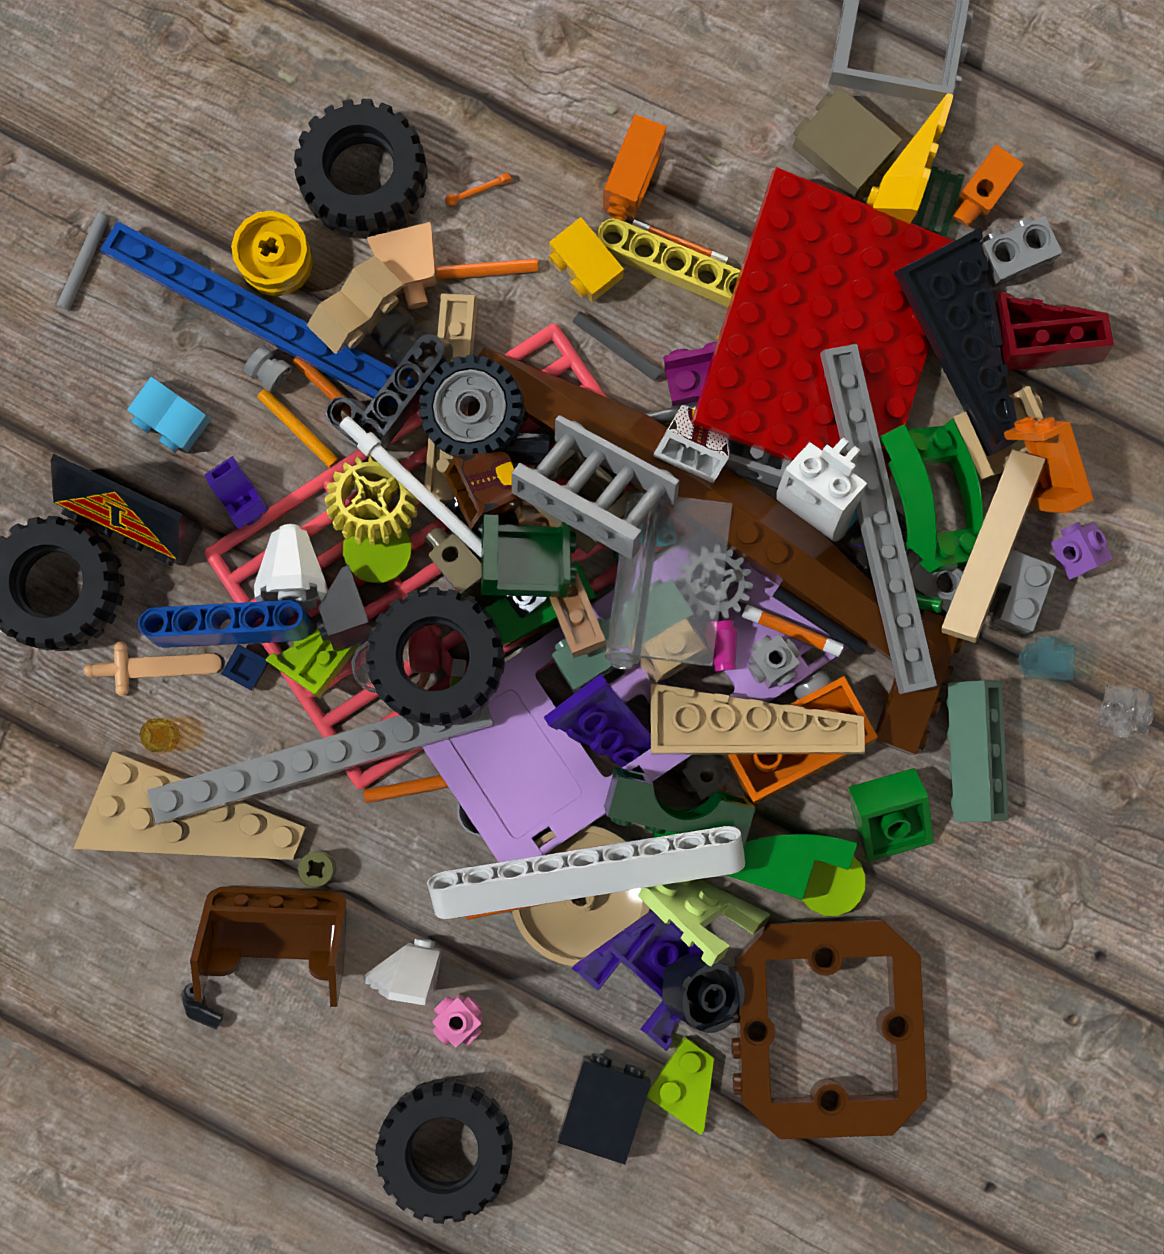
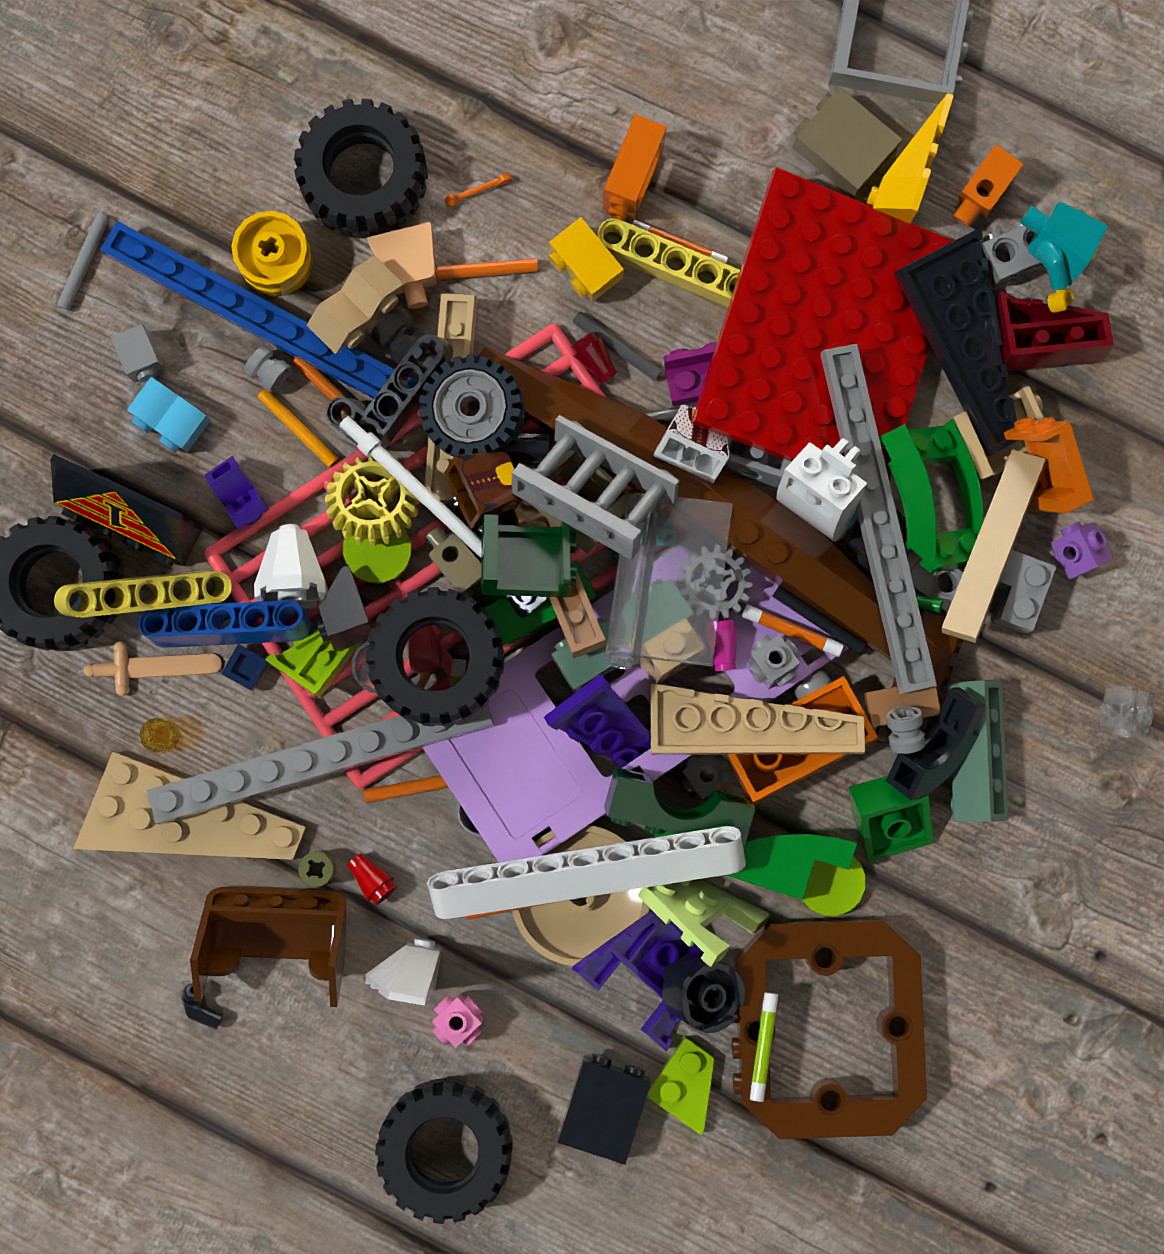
(128, 598): none -> light yellow beam
(138, 353): none -> light grey brick
(373, 880): none -> red cone
(593, 355): none -> dark red cone
(764, 1047): none -> lime bar
(884, 700): none -> medium nougat tile
(905, 729): none -> light grey wheel
(944, 747): none -> black arch
(945, 177): clear green tile -> none
(1047, 660): clear light blue brick -> none
(1064, 245): none -> teal torso

